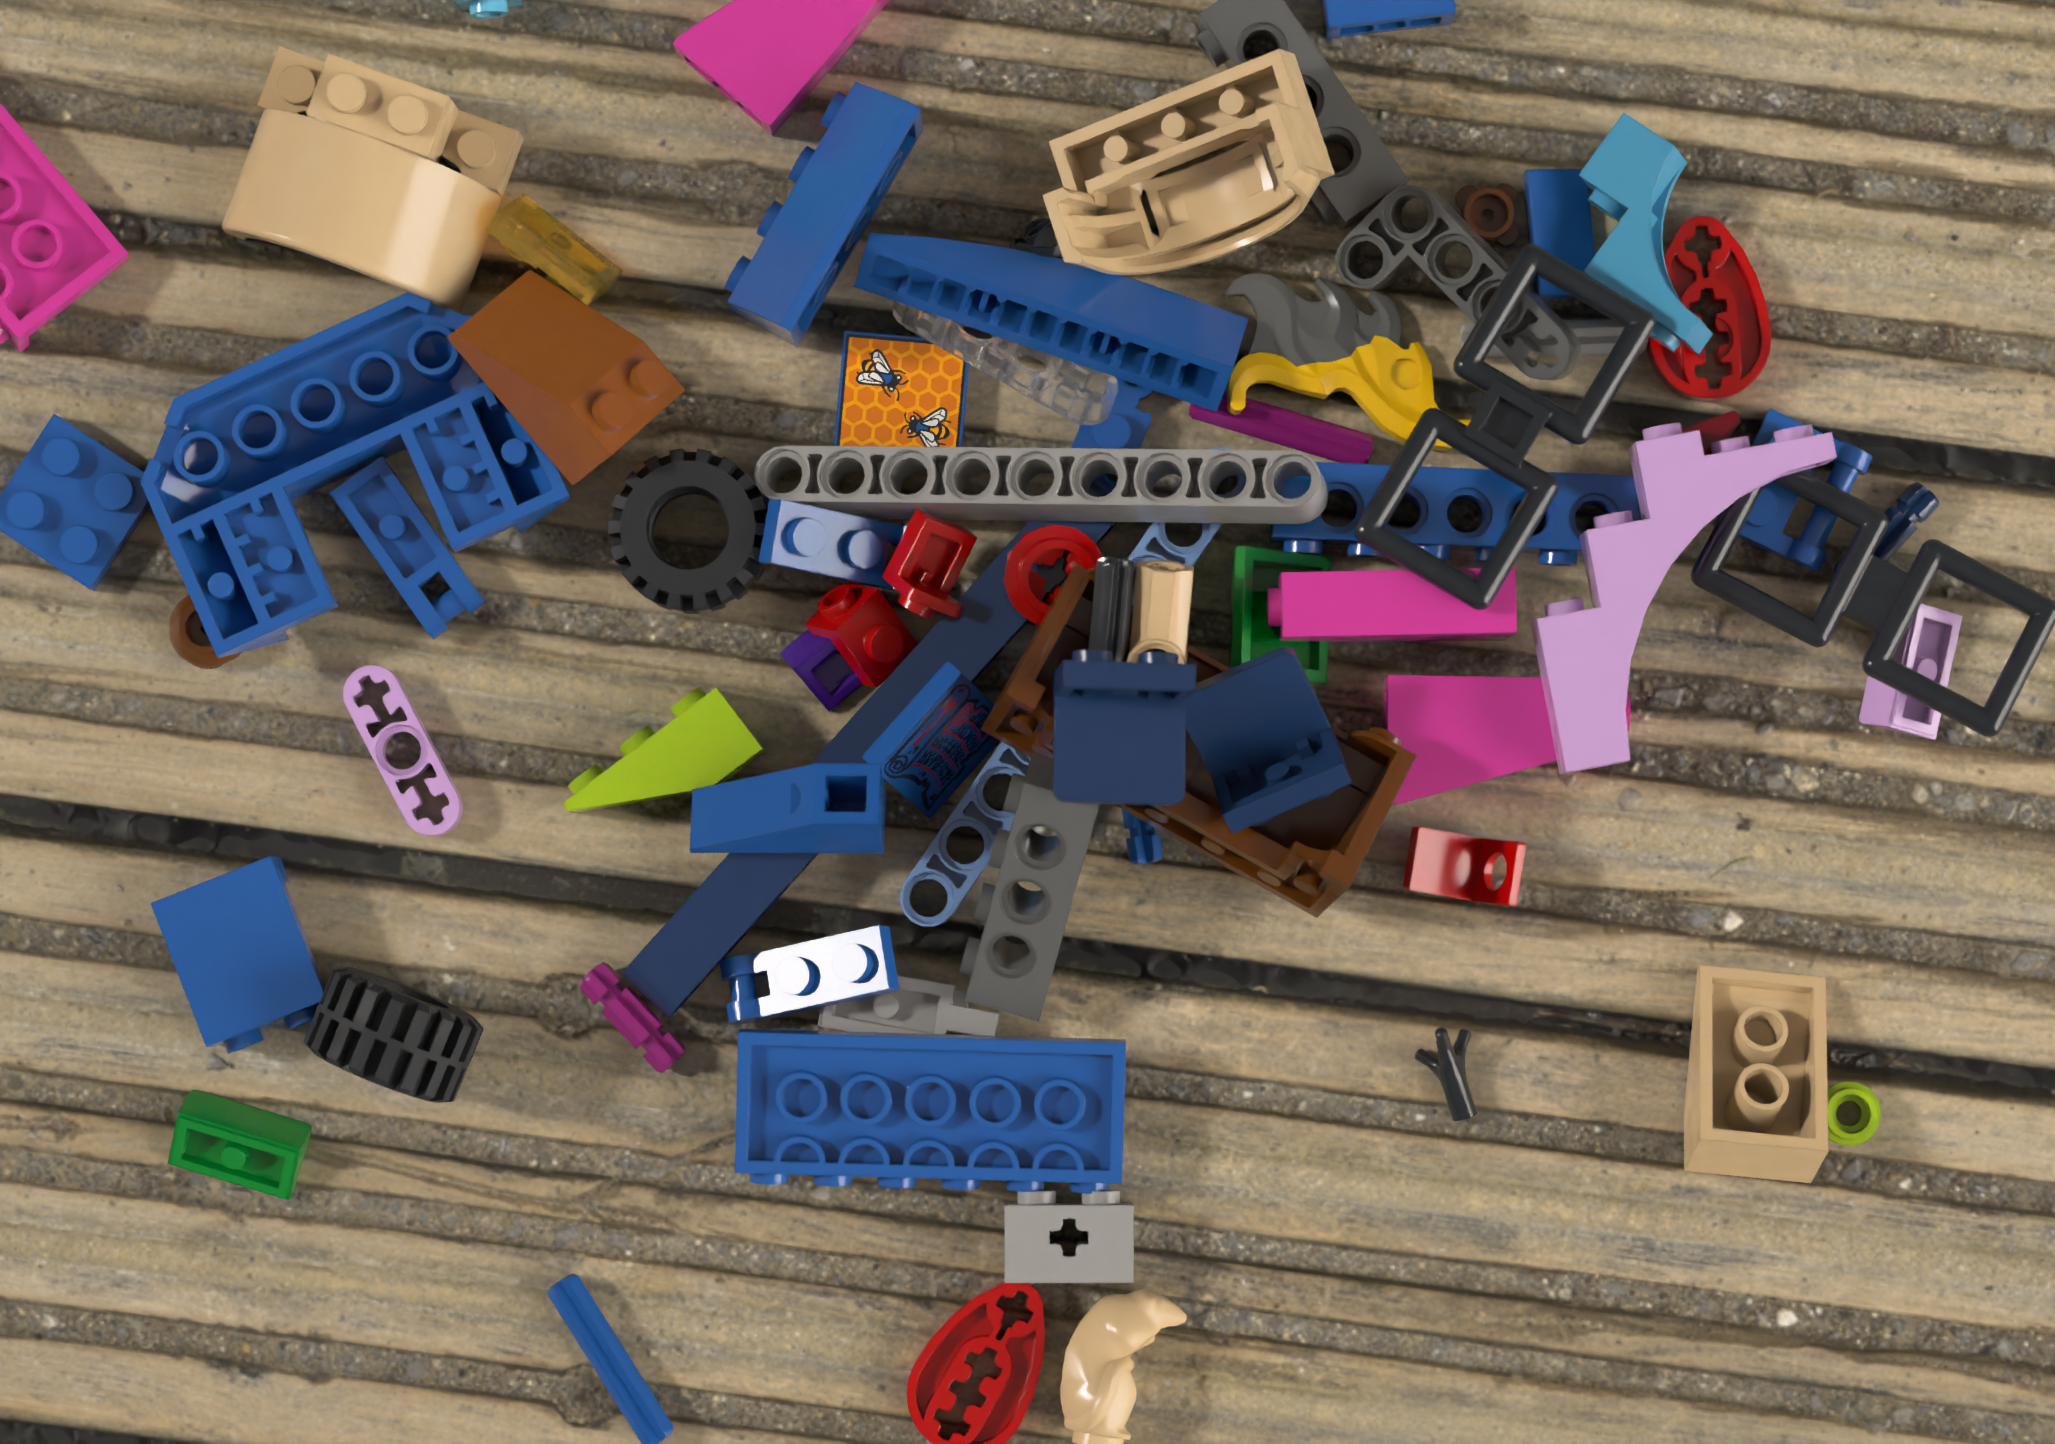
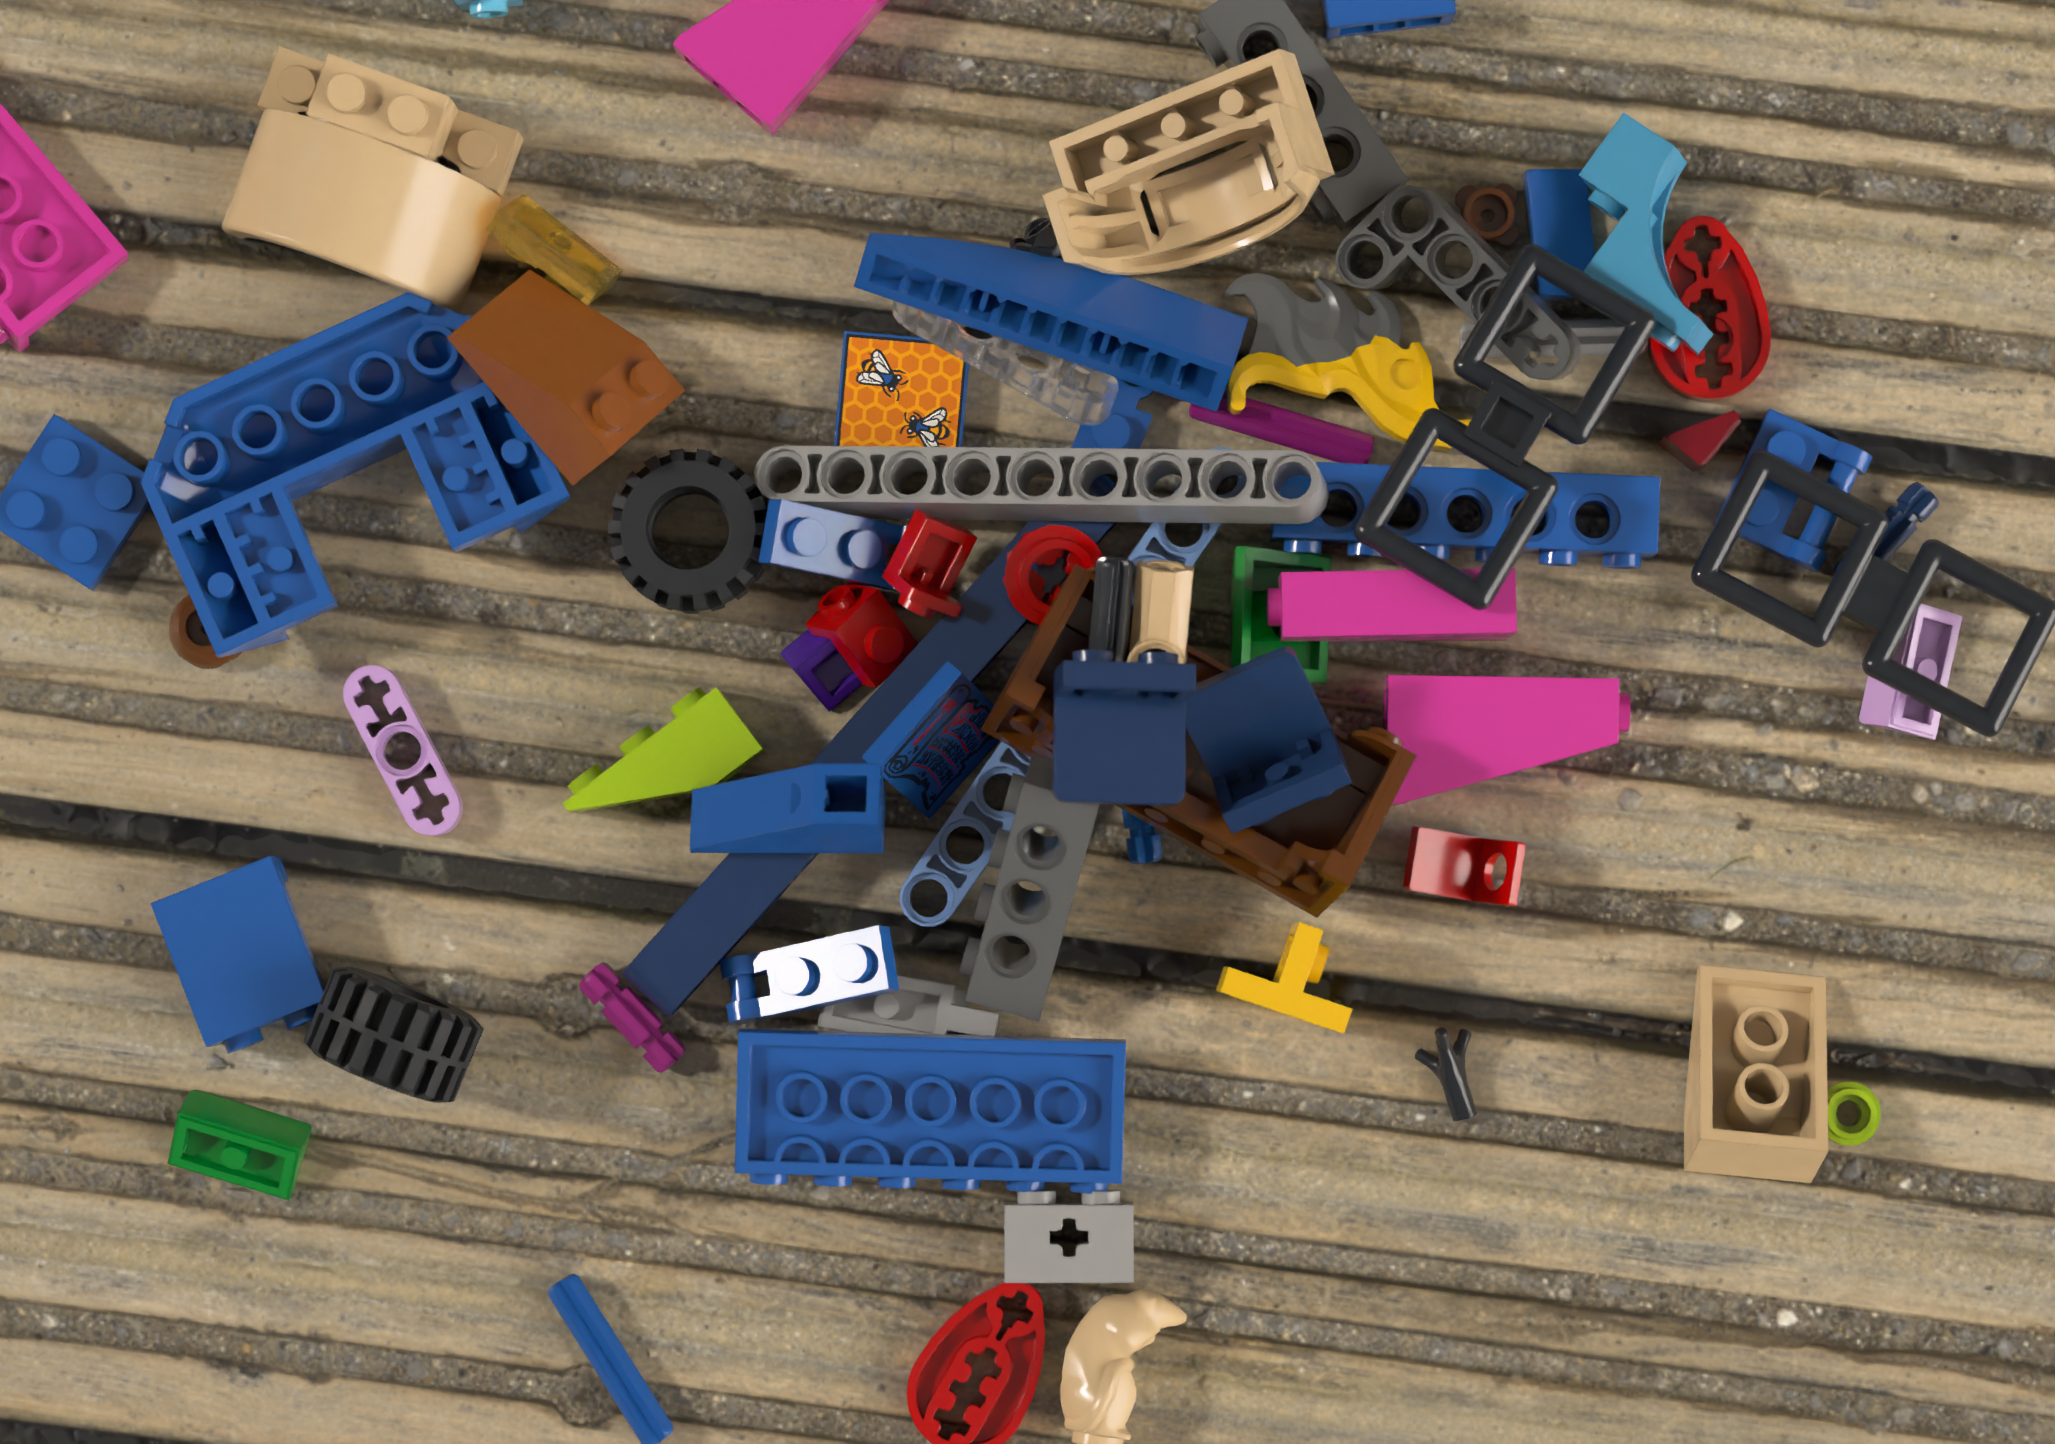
(405, 545): blue plate -> none
(825, 212): blue slope -> none
(1300, 961): none -> yellow bracket
(1678, 491): lavender arch -> none

